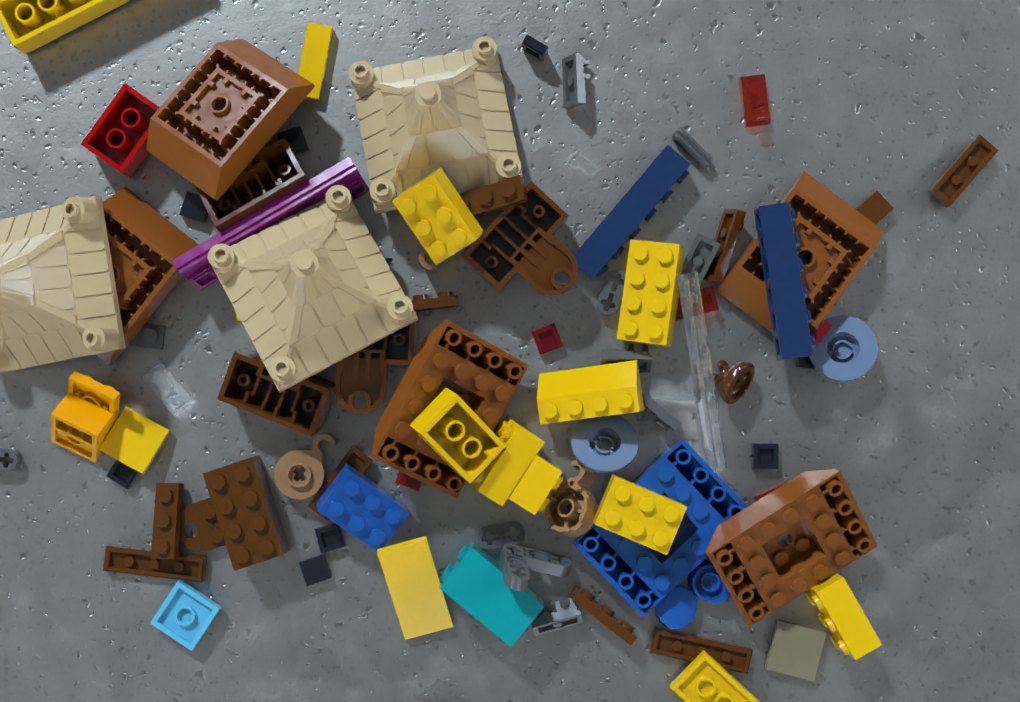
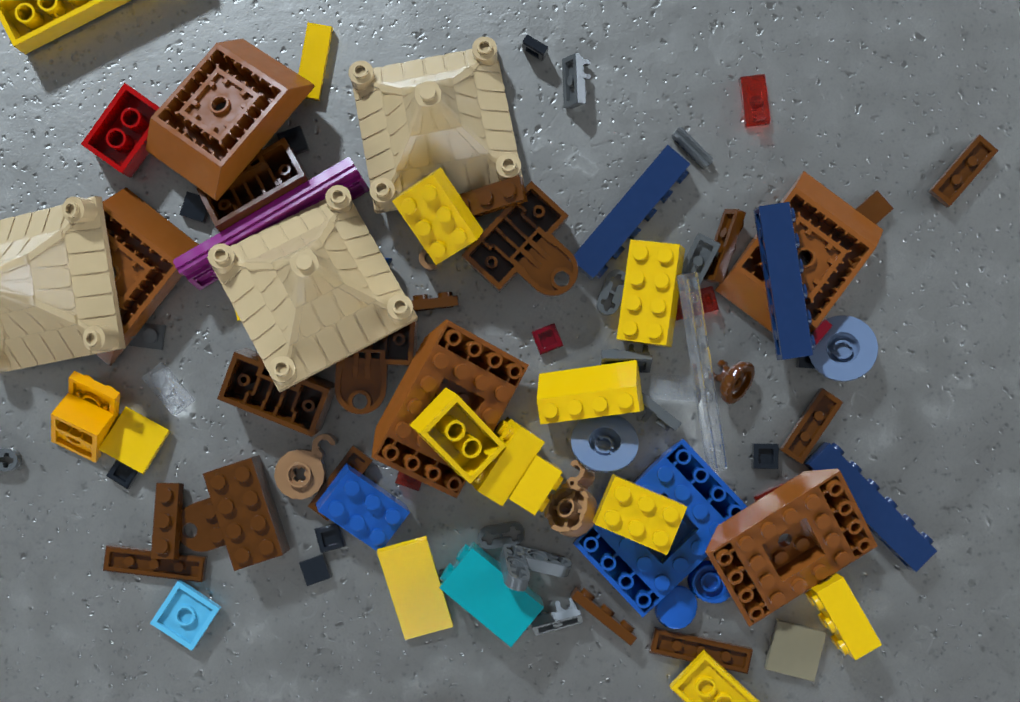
(811, 426): none -> reddish brown plate
(880, 513): none -> dark blue brick

